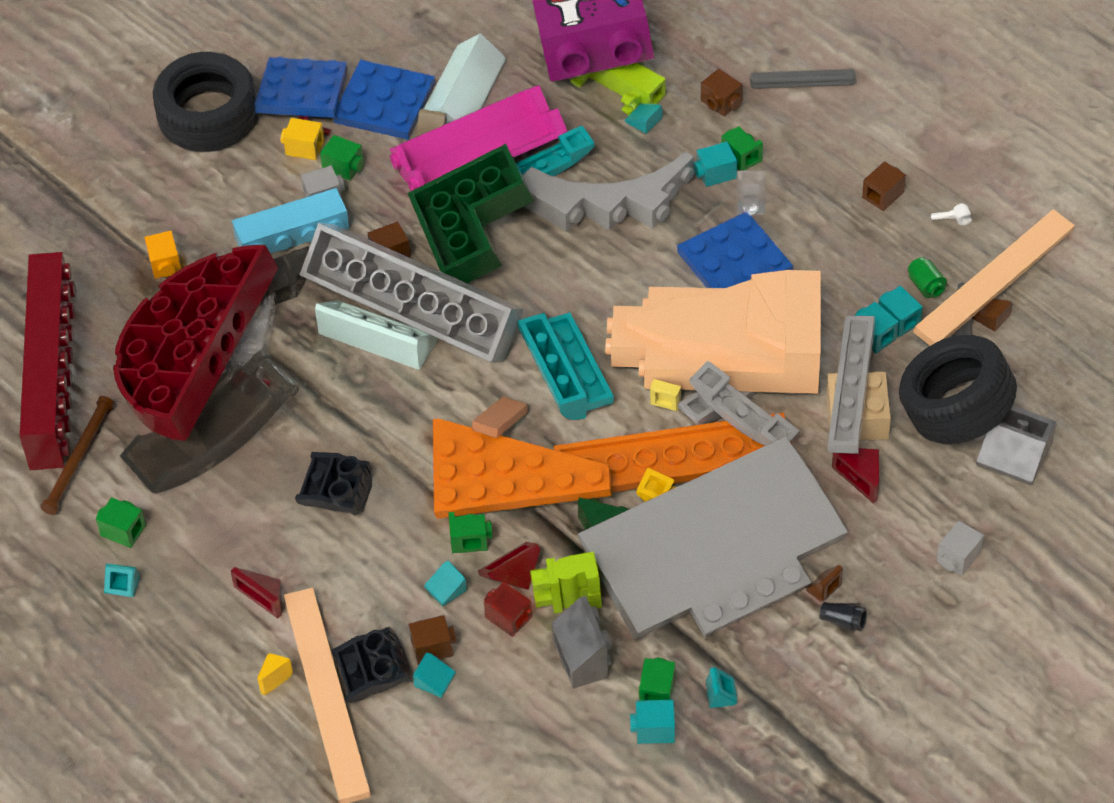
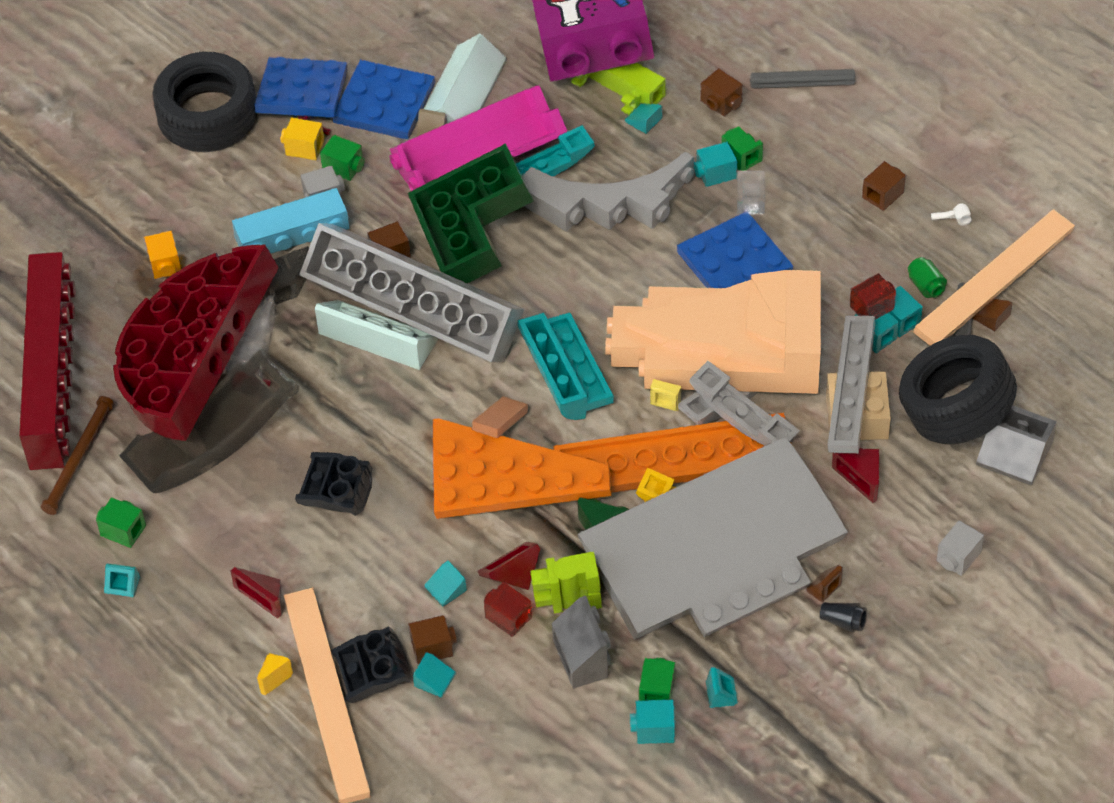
(469, 533): green brick -> none
(873, 297): none -> clear red brick

